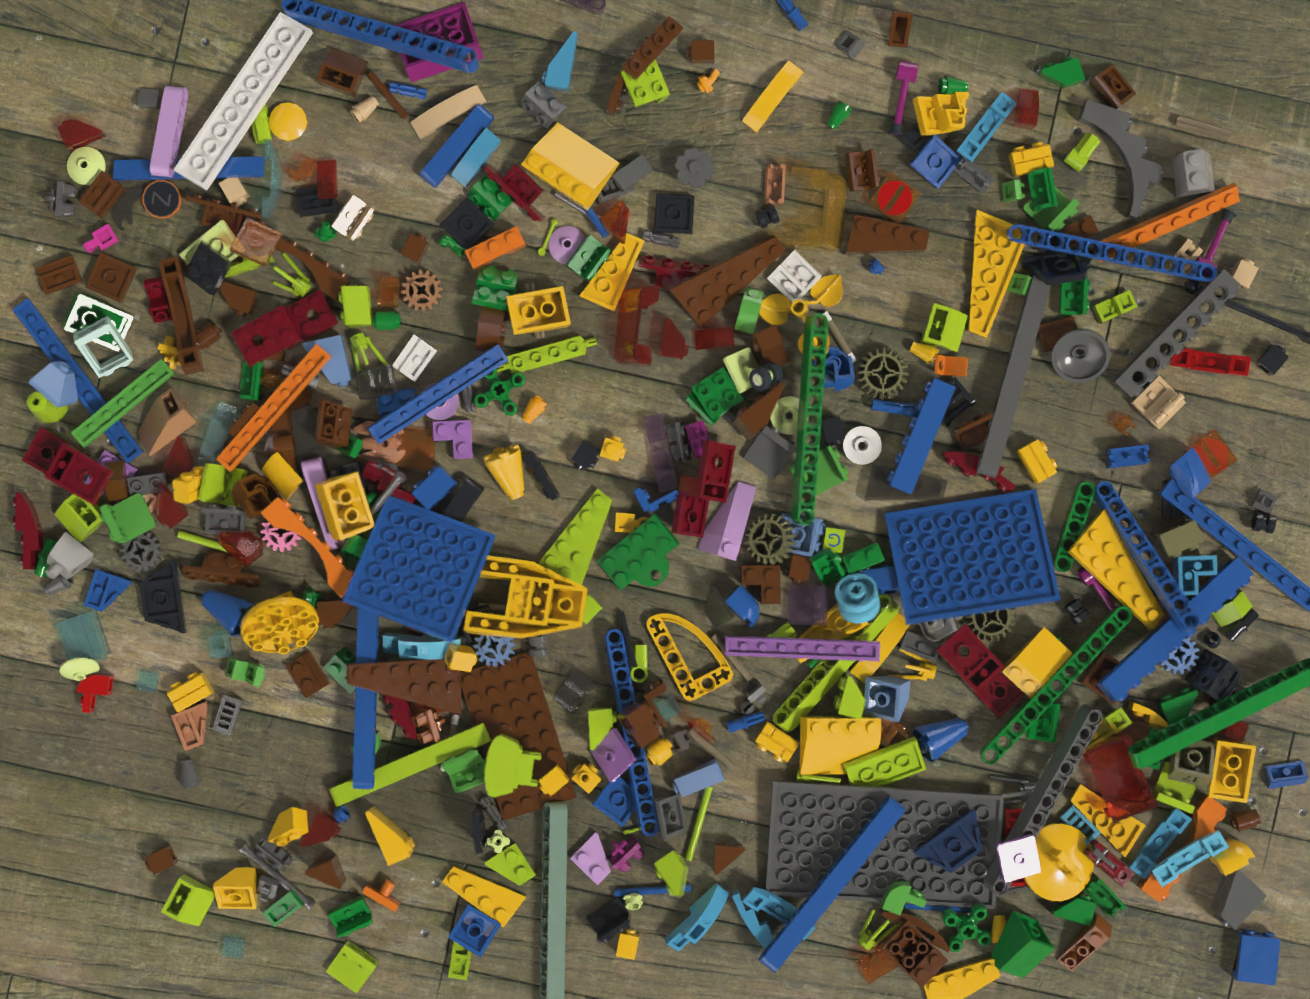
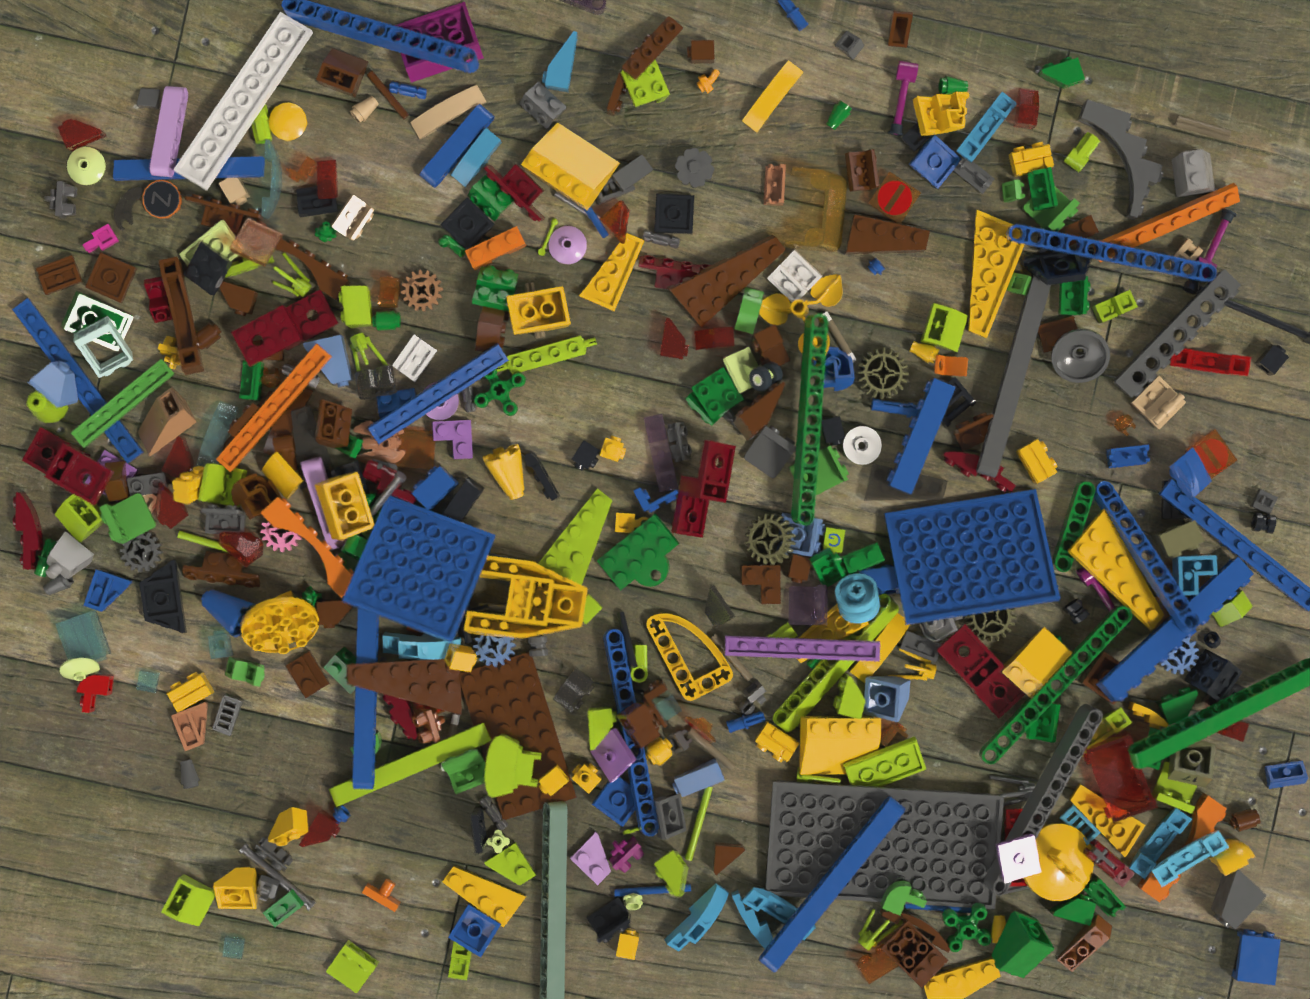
(102, 195): reddish brown plate -> none
(161, 859): reddish brown brick -> none
(328, 872): reddish brown slope -> none
(350, 916): green bracket -> none
(390, 837): yellow slope -> none
(415, 247): reddish brown brick -> none
(533, 409): light orange cone -> none
(588, 257): green bracket -> none
(627, 349): clear red windscreen -> none
(697, 434): magenta hips -> none
(728, 525): lavender wedge -> none
(744, 605): blue brick -> none
(763, 218): black wheel -> none
(778, 418): yellowish green dish -> none
(939, 736): blue cone -> none
(953, 844): dark blue wing -> none
(1112, 87): reddish brown slope -> none
(1231, 770): yellow slope -> none
(1241, 625): black axle -> none
(1244, 272): tan brick -> none

